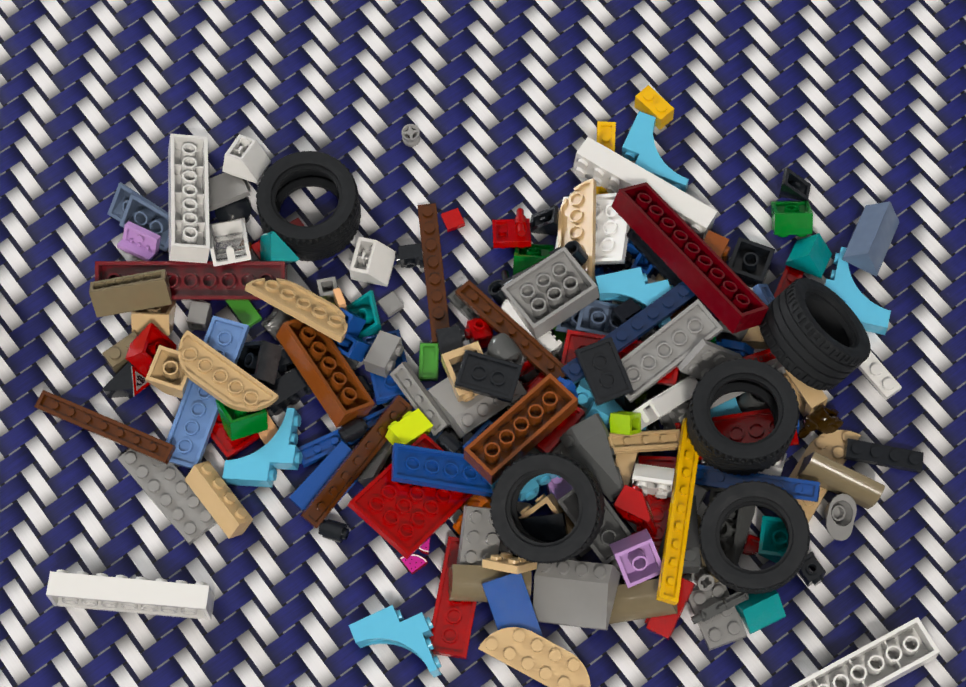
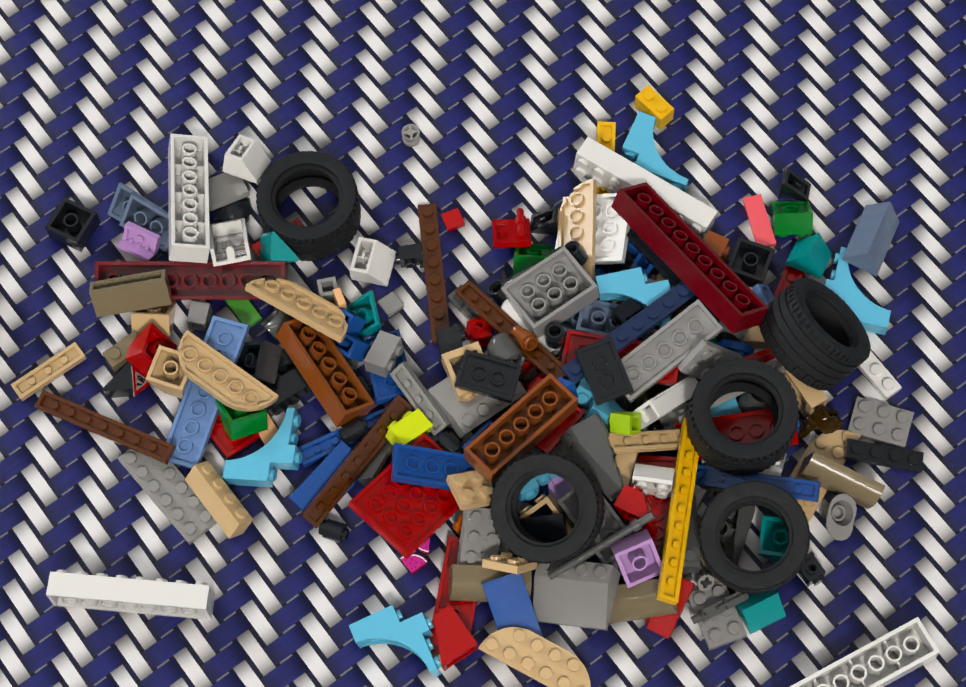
(48, 371): none -> tan plate
(72, 224): none -> black brick
(428, 362): bright green tile -> none
(453, 637): none -> red slope
(470, 489): none -> tan plate
(525, 338): none -> dark orange cone
(554, 336): none -> black brick
(635, 525): none -> dark grey bar
(752, 545): red tile -> none
(759, 220): none -> coral tile
(880, 422): none -> light grey plate

